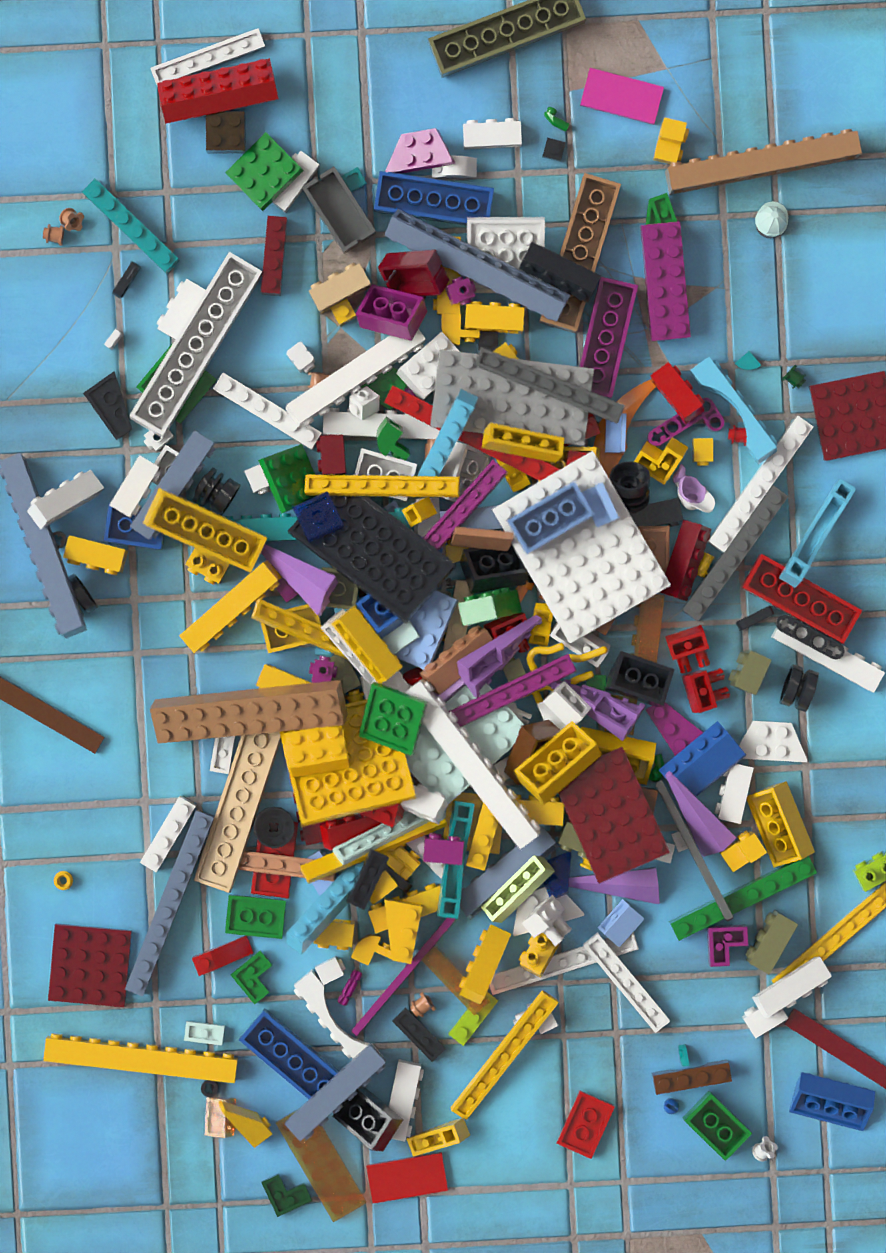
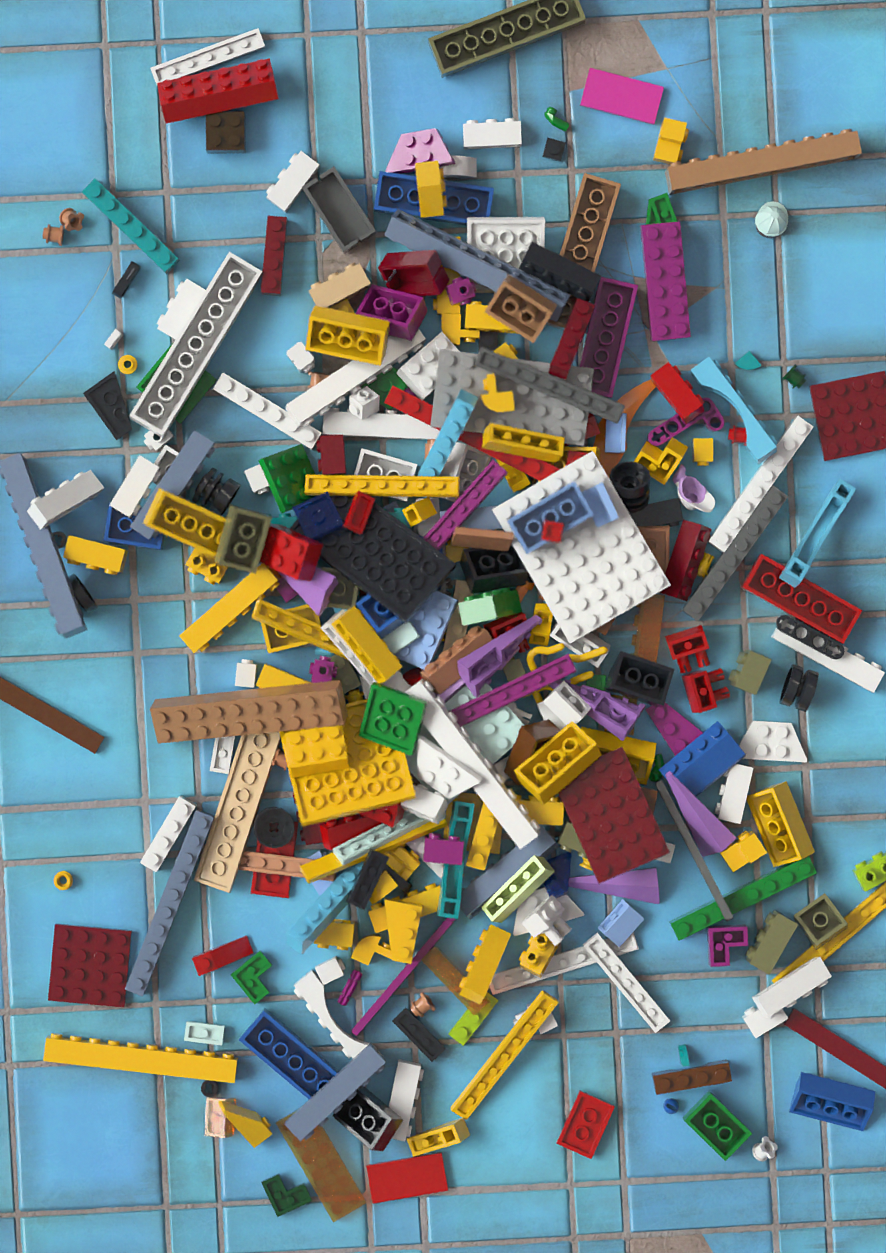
(132, 368): none -> yellow plate
(242, 539): none -> olive brick
(246, 674): none -> white brick
(255, 916): green plate -> none
(264, 171): green plate -> none
(279, 759): none -> nougat brick
(290, 552): none -> red brick
(347, 335): none -> yellow brick
(354, 180): teal tile -> none
(359, 512): none -> red tile
(387, 437): green brick -> none
(430, 188): none -> yellow brick
(442, 770): none -> white wing
(496, 401): none -> yellow brick
(520, 308): none -> medium nougat brick
(552, 531): none -> red tile
(571, 339): none -> dark red brick
(679, 842): white tile -> none
(754, 618): black piece -> none
(820, 921): none -> olive brick

